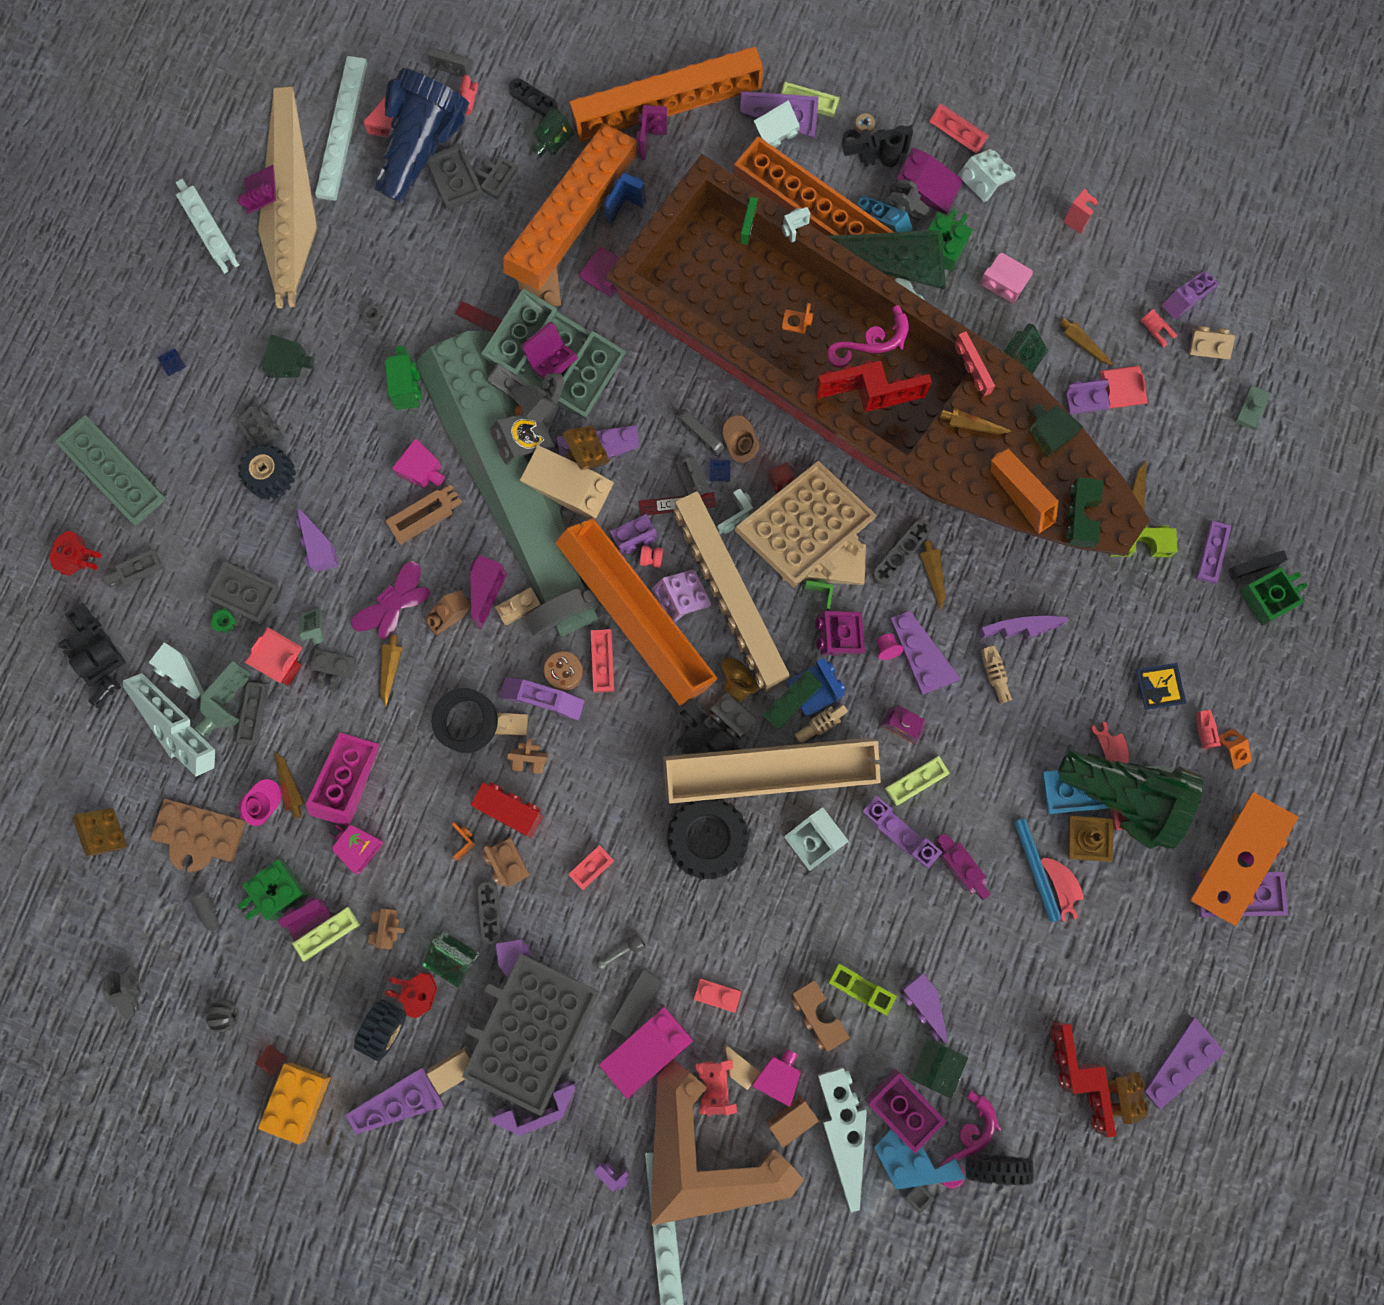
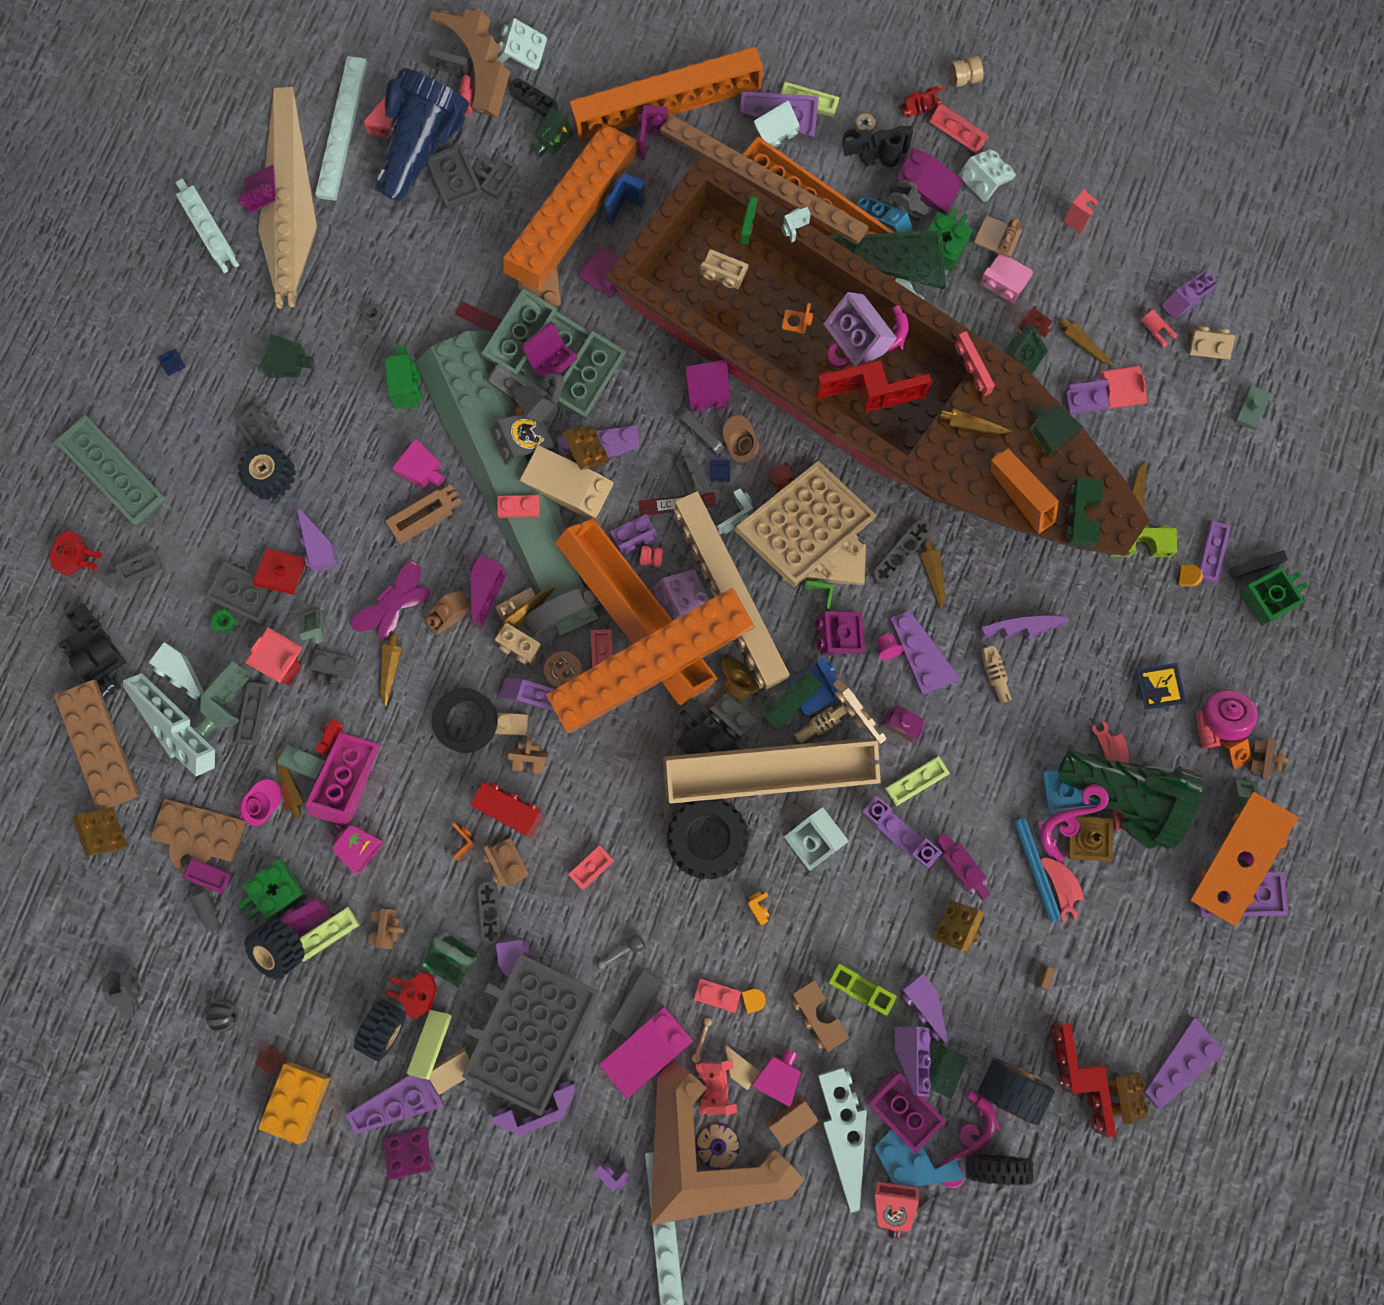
(97, 745): none -> medium nougat plate
(206, 875): none -> magenta tile
(274, 949): none -> black wheel
(279, 571): none -> red plate
(301, 762): none -> sand green tile
(330, 734): none -> red plate
(407, 1154): none -> magenta hinge
(429, 1044): none -> yellowish green tile
(490, 75): none -> medium nougat arch
(518, 506): none -> coral plate
(518, 616): none -> pearl gold bar
(519, 644): none -> tan bracket
(521, 44): none -> light aqua bracket
(650, 660): none -> orange brick
(696, 1057): none -> tan hinge
(707, 386): none -> magenta slope
(718, 1134): none -> tan dish
(723, 269): none -> tan bracket
(754, 1000): none -> light orange tile
(759, 912): none -> light orange bracket
(764, 179): none -> medium nougat plate
(855, 709): none -> tan wing
(859, 329): none -> lavender slope
(896, 1207): none -> coral torso
(913, 1053): none -> medium lavender slope
(927, 99): none -> red hinge
(959, 926): none -> pearl gold plate
(967, 71): none -> tan wheel
(999, 235): none -> medium nougat hinge
(1016, 1091): none -> black wheel
(1040, 321): none -> clear red brick
(1045, 978): none -> medium nougat tile
(1069, 816): none -> dark pink plant
(1190, 575): none -> light orange tile
(1230, 715): none -> dark pink wheel
(1242, 792): none -> sand green bracket
(1267, 748): none -> medium nougat hips

